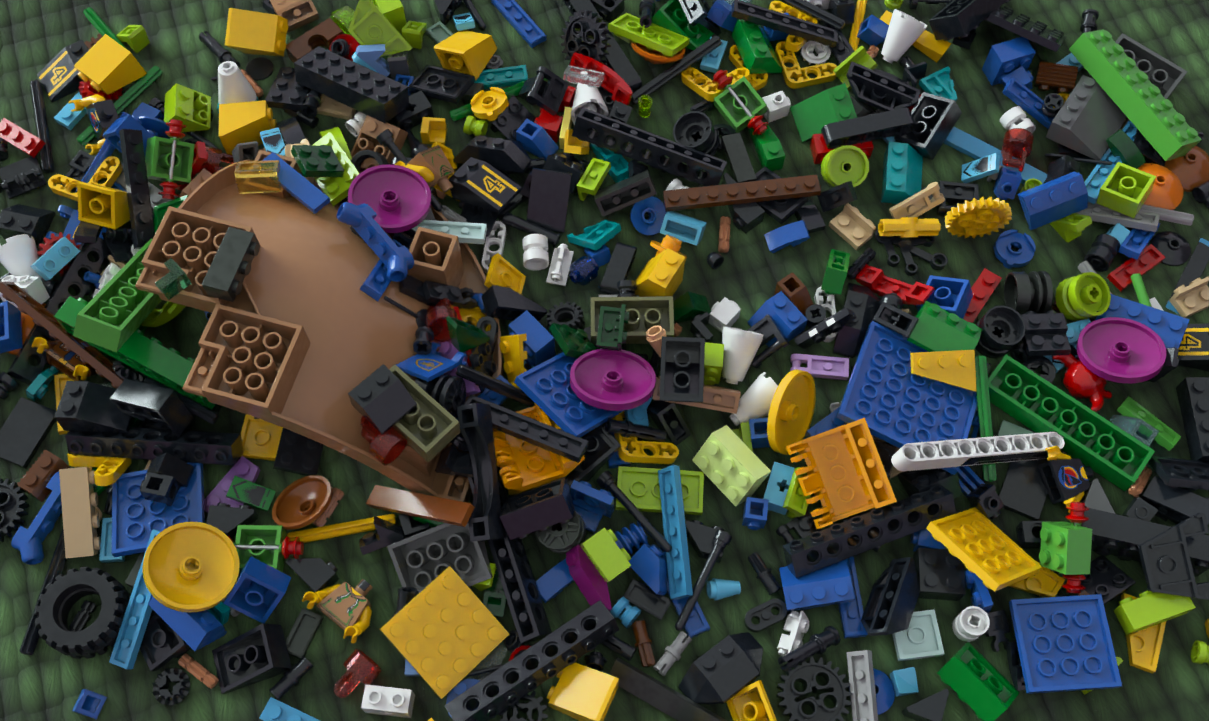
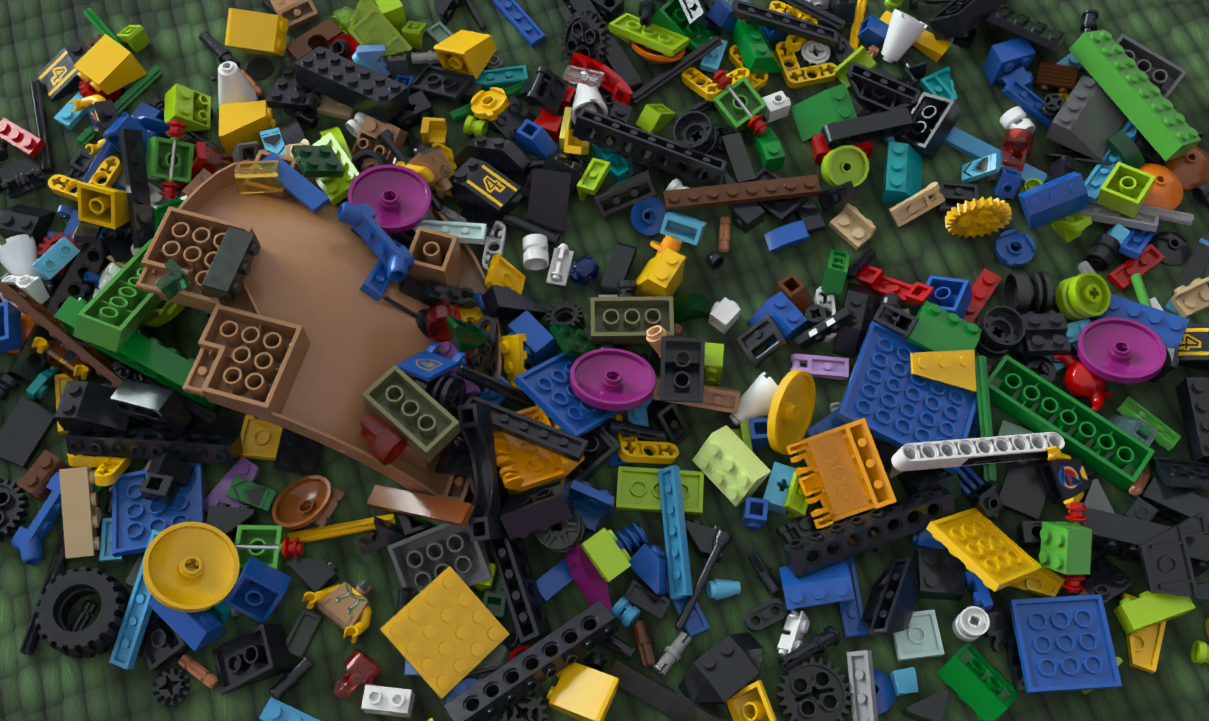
(89, 703): blue slope -> none
(382, 399): black slope -> none
(423, 344): black bush -> none
(424, 58): none -> light grey pin
(463, 21): medium azure tile -> none
(596, 235): teal wing -> none
(601, 256): blue slope -> none
(607, 481): black piece -> none
(611, 327): dark green bracket -> none
(644, 103): clear neon green pin -> none
(655, 118): none -> lime slope
(699, 329): black bracket -> none
(739, 352): white cone -> none
(909, 227): yellow piece -> none
(909, 247): black plant -> none

